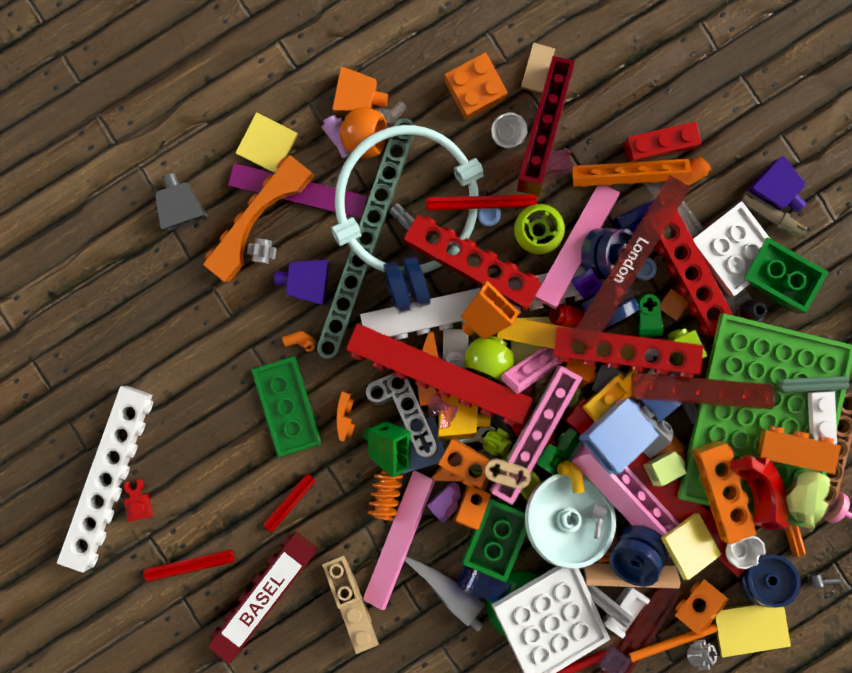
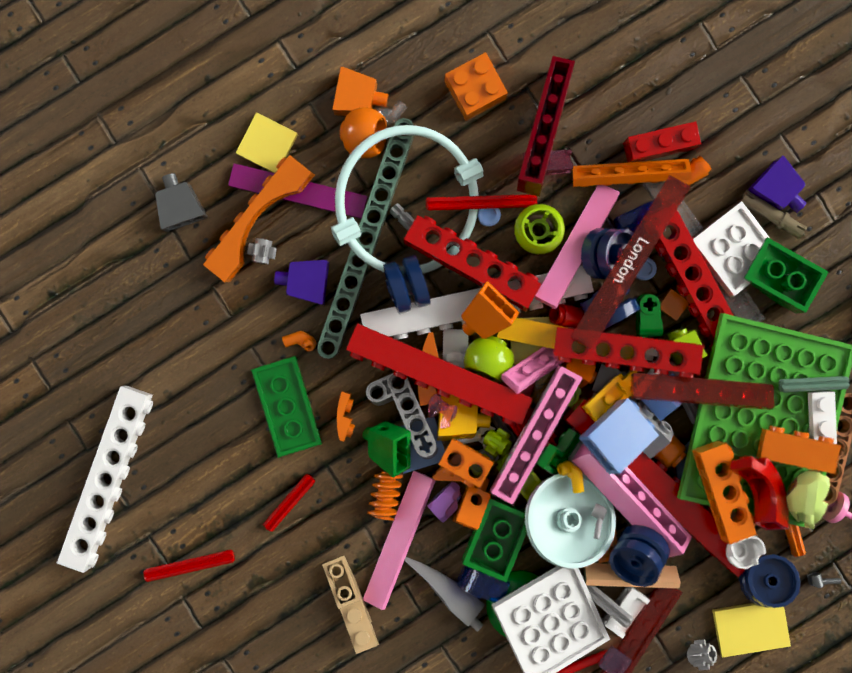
(137, 505): red plate -> none
(263, 597): brick -> none
(332, 129): lavender cone -> none
(506, 479): tan beam -> none
(509, 130): white hair -> none
(537, 68): tan tile -> none
(587, 283): dark purple tile -> none
(665, 468): yellowish green brick -> none
(670, 643): orange bar -> none
(691, 546): light yellow tile -> none
(714, 601): orange brick -> none
(747, 310): black cone -> none

